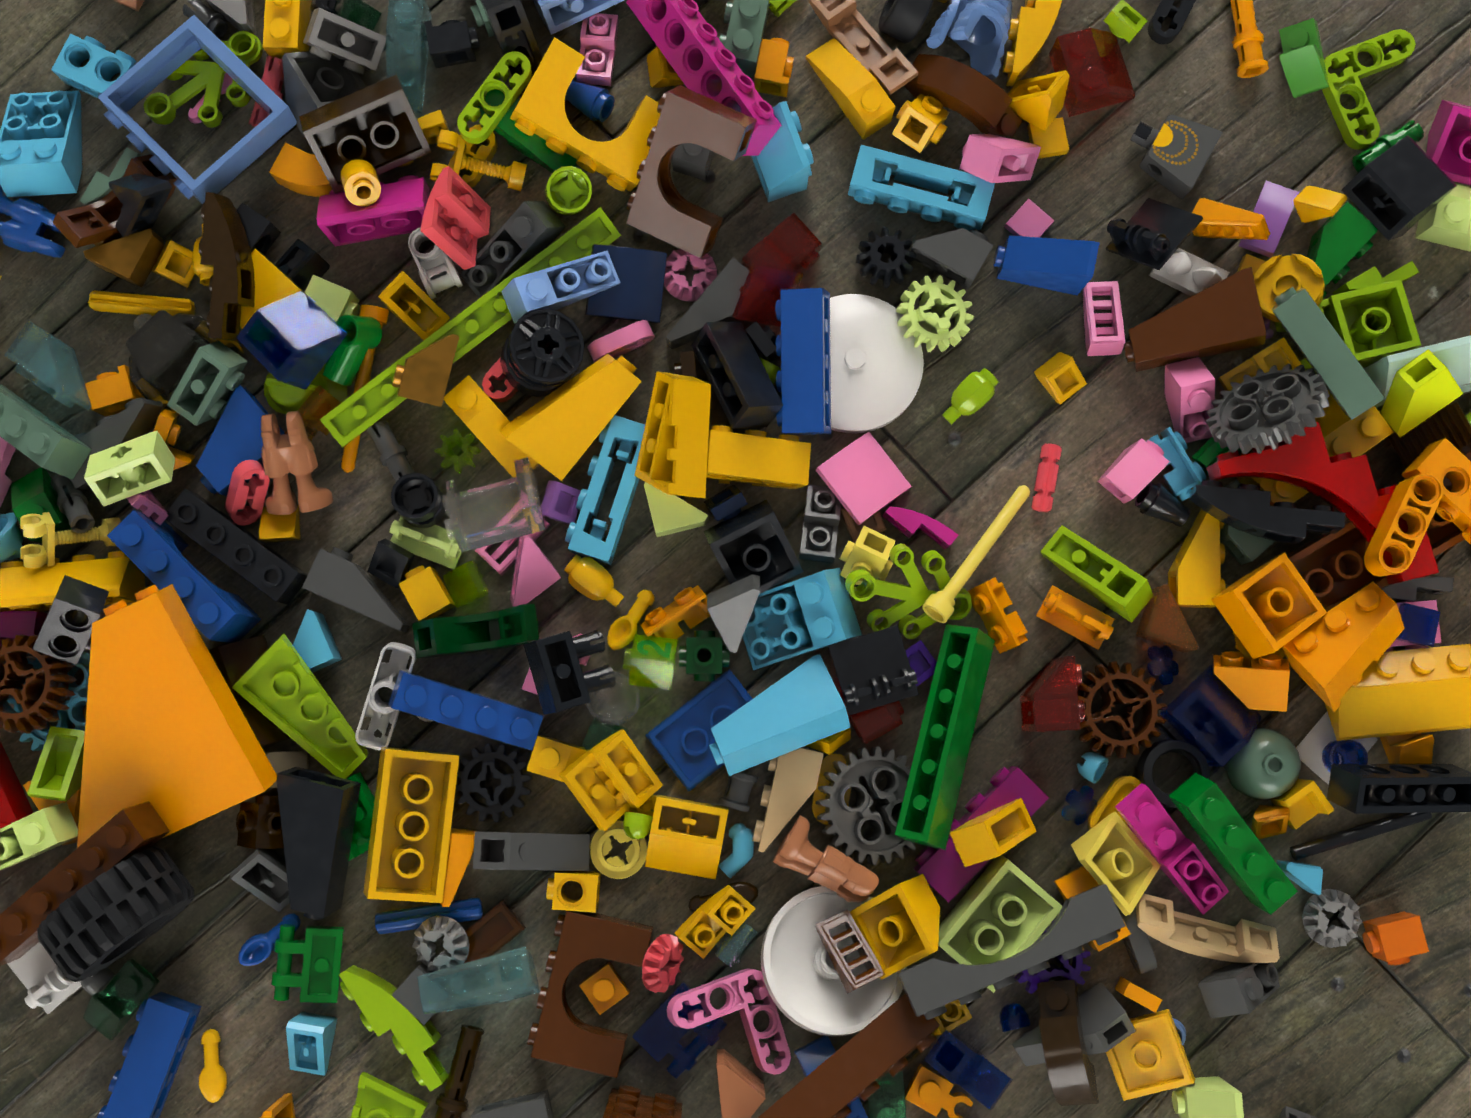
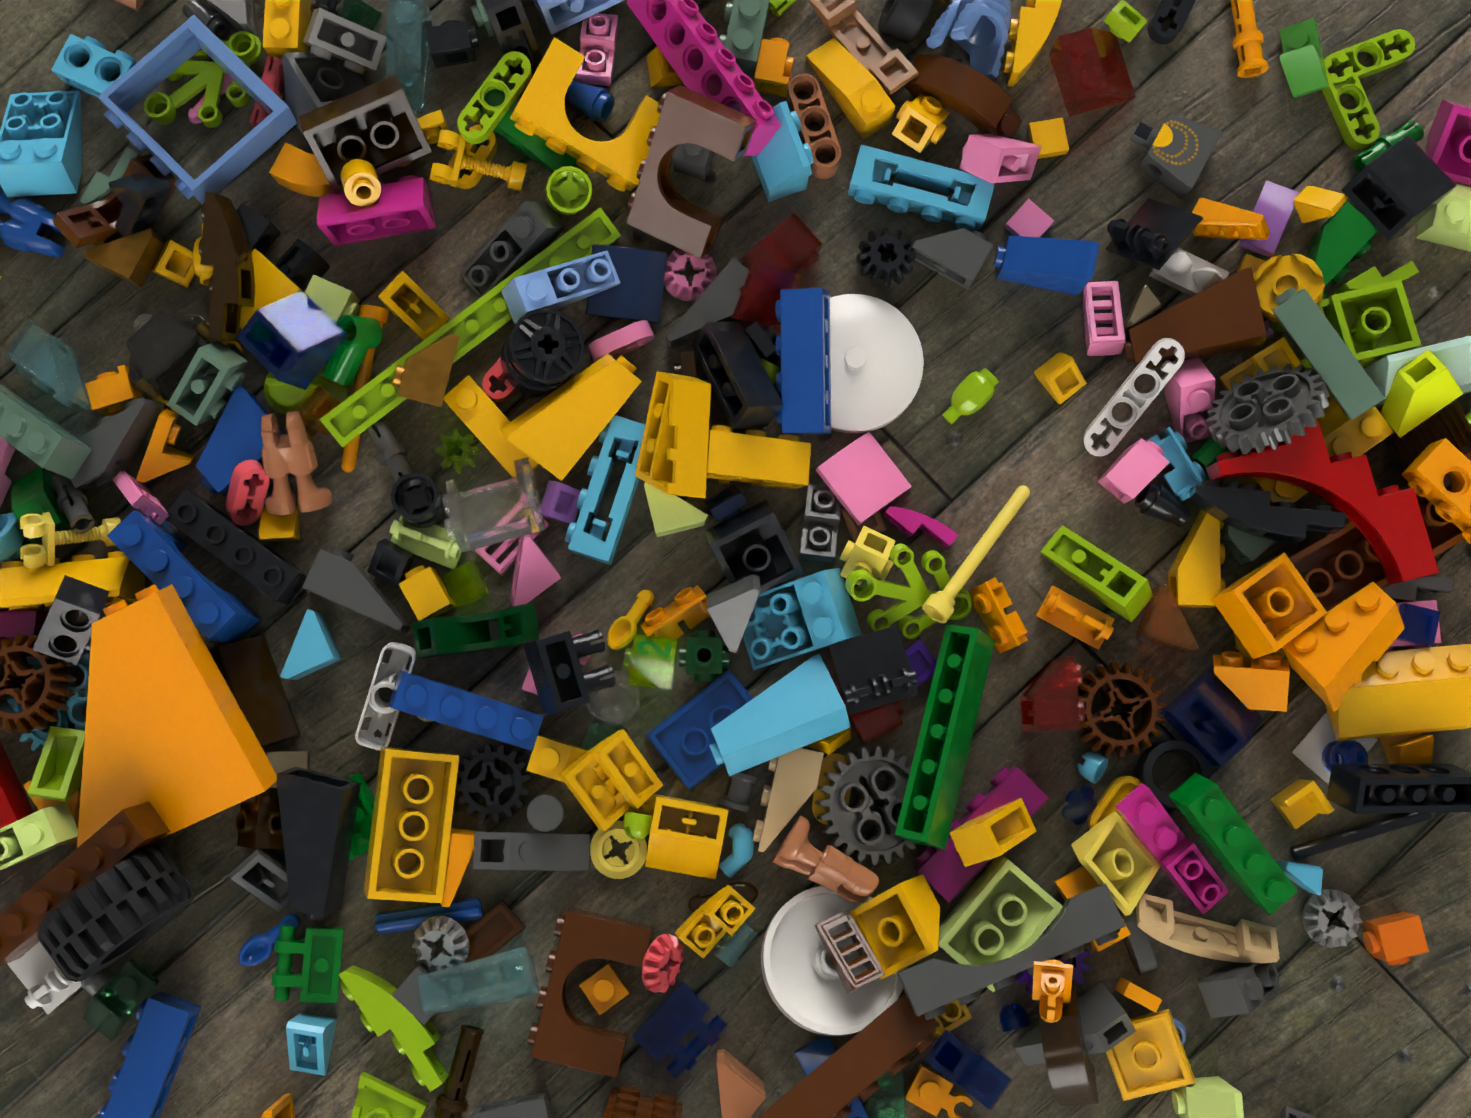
(130, 468): yellowish green brick -> none
(138, 304): yellow axle -> none
(213, 1076): yellow piece -> none
(296, 703): lime wing -> none
(435, 267): white piece -> none
(455, 218): coral slope -> none
(545, 813): none -> dark grey pin
(590, 885): yellow brick -> none
(592, 580): yellow plant -> none
(737, 1000): bright pink beam -> none
(815, 110): none -> nougat beam
(927, 325): yellowish green gear -> none
(1040, 98): yellow slope -> none
(1046, 477): coral axle -> none
(1052, 987): none -> light orange hinge
(1137, 400): none -> white beam
(1142, 307): none -> dark tan slope
(1162, 664): clear blue plant -> none
(1265, 765): sand green cylinder -> none
(1270, 821): light orange slope -> none
(1416, 514): light orange beam -> none

